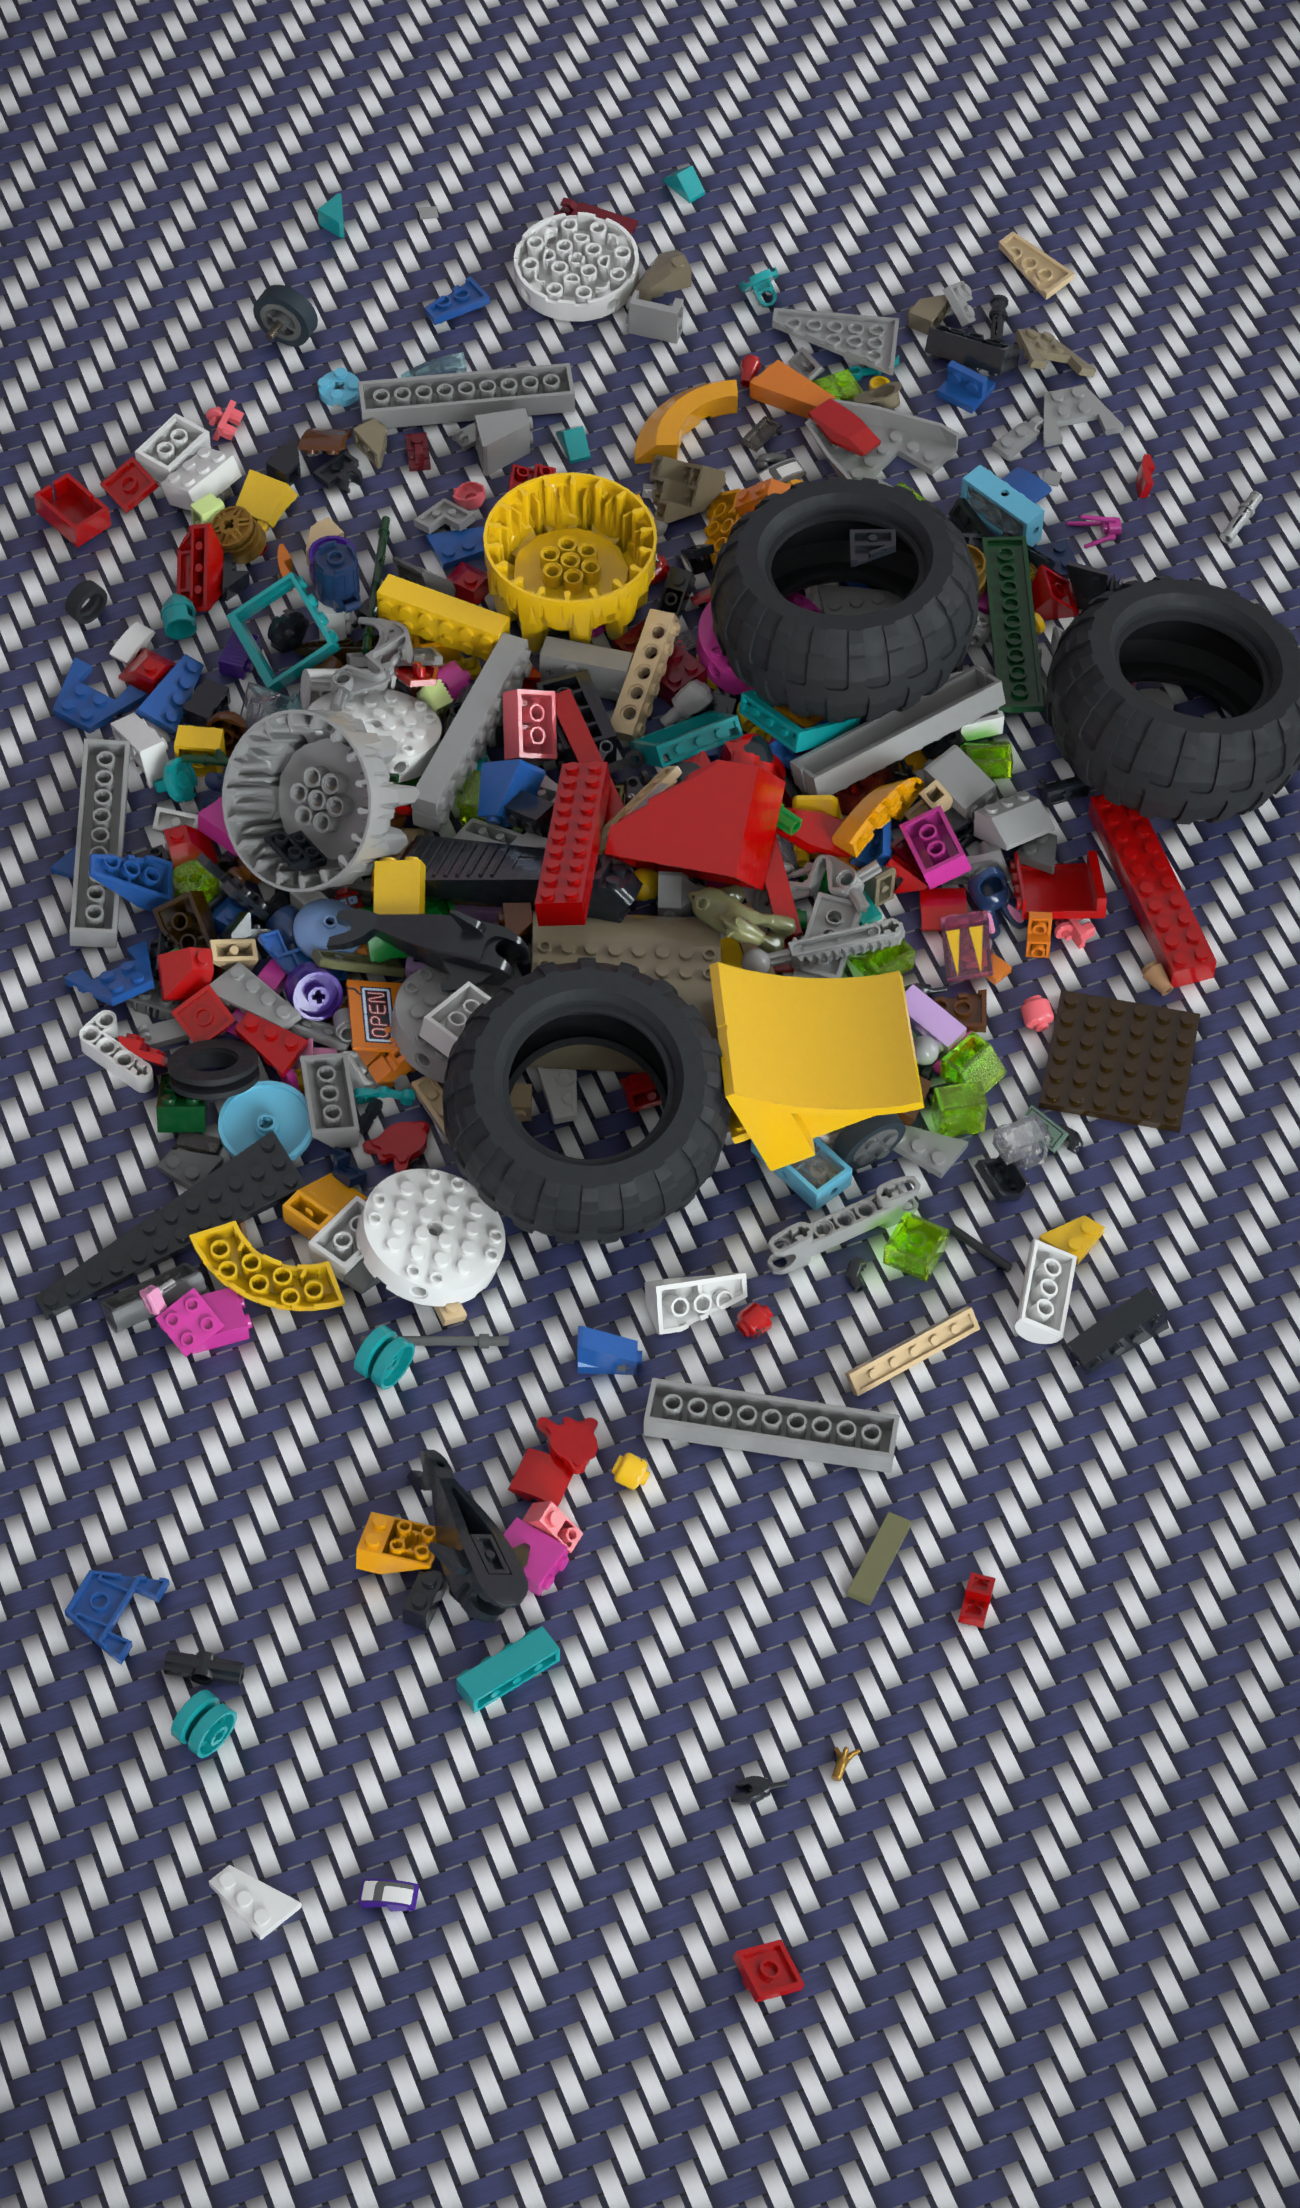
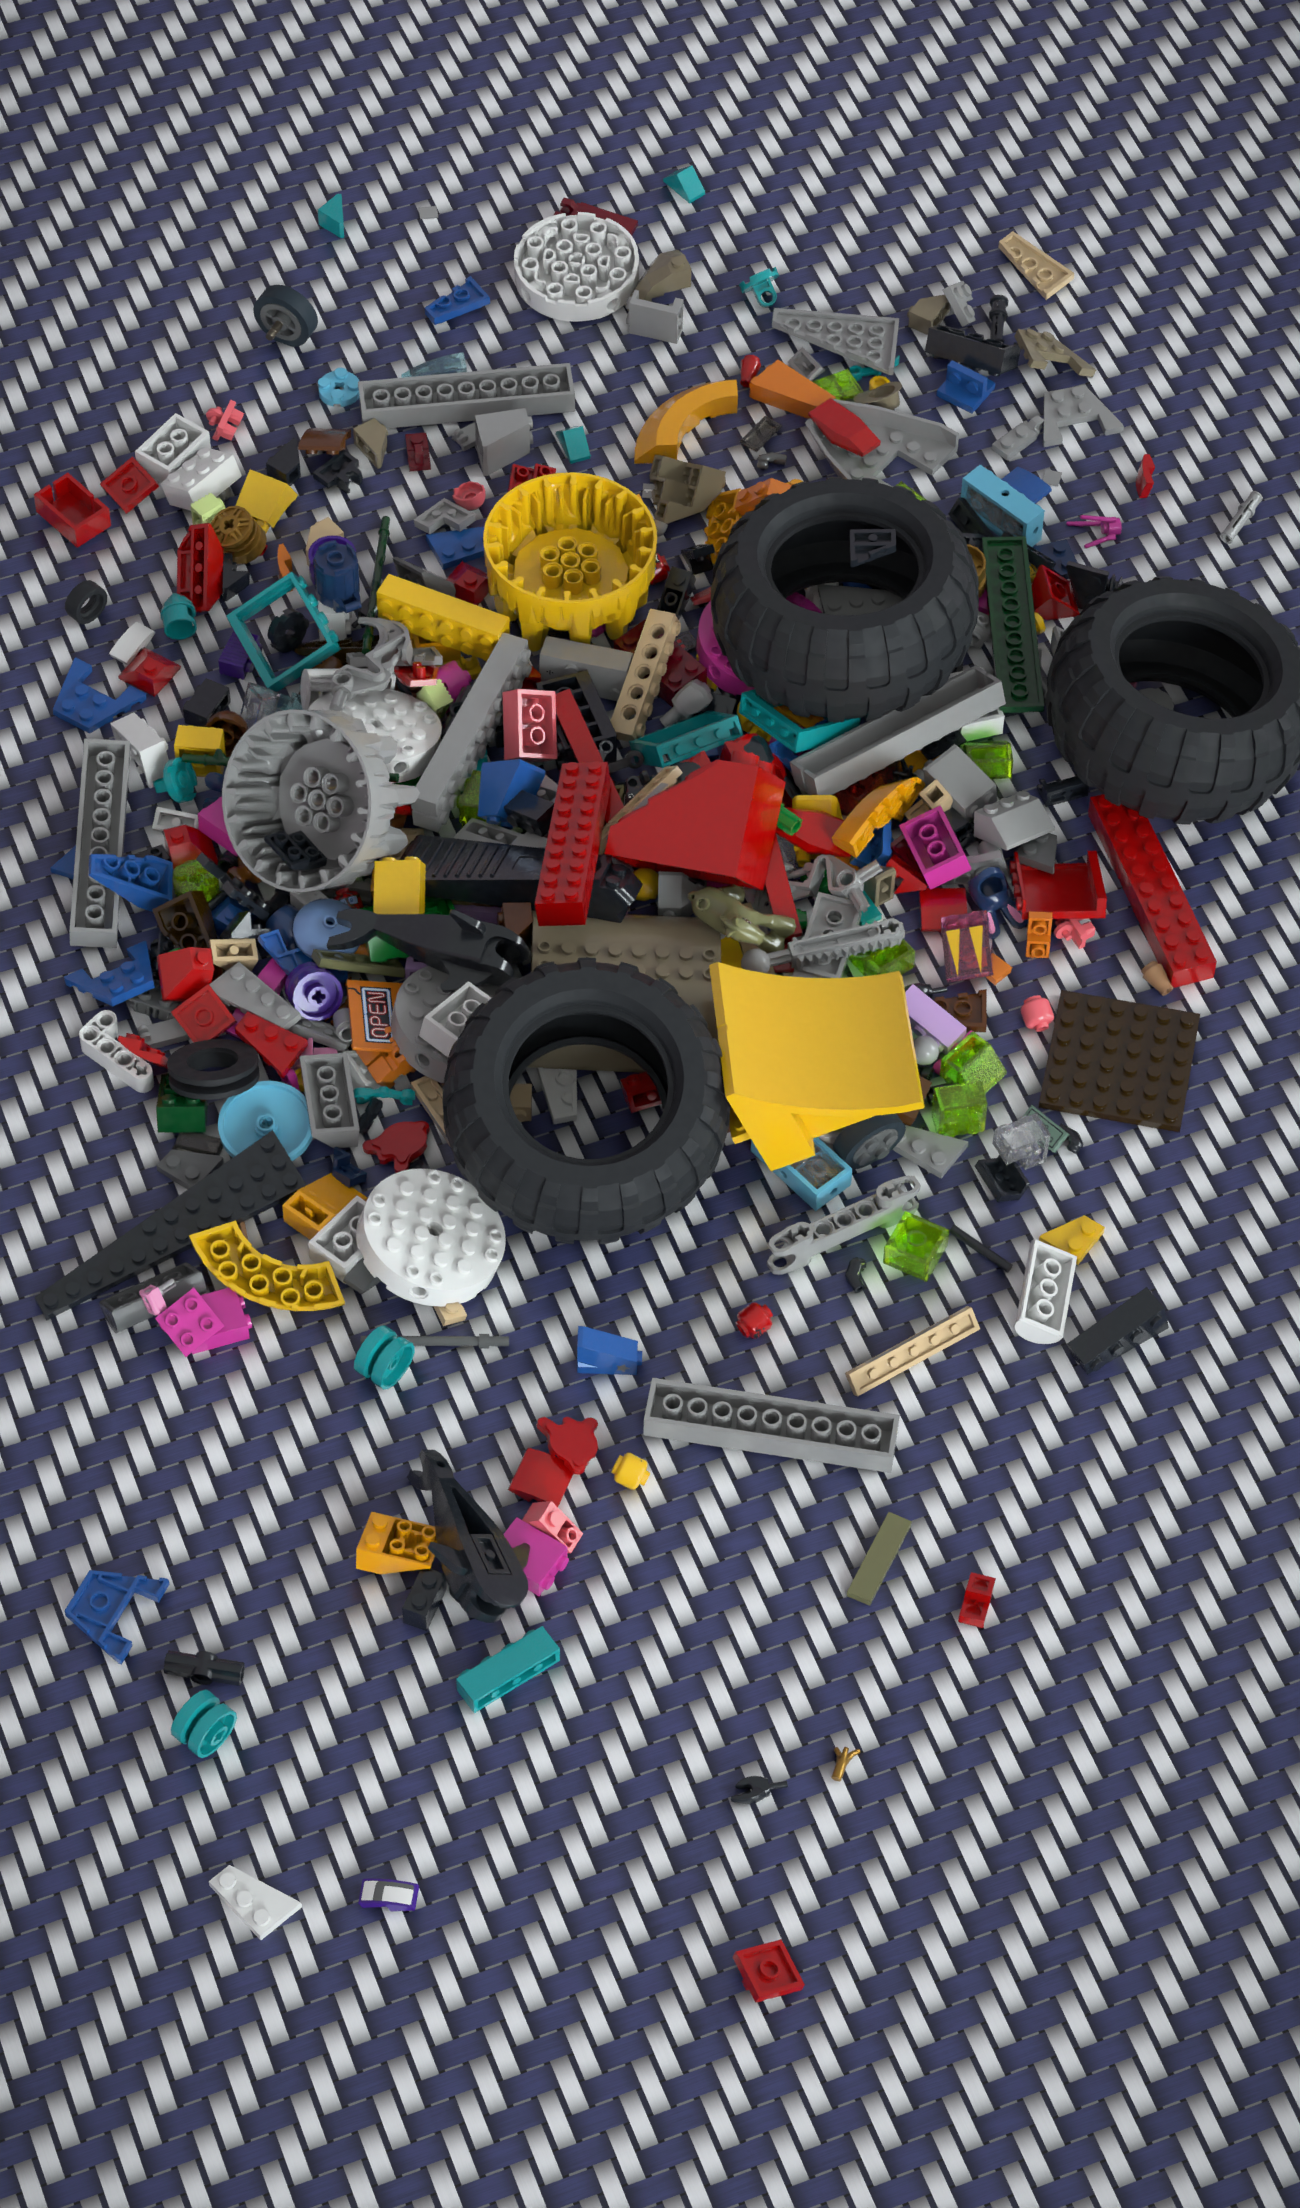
(167, 700): blue wing -> none
(685, 1300): white wedge -> none
(783, 471): slope -> none

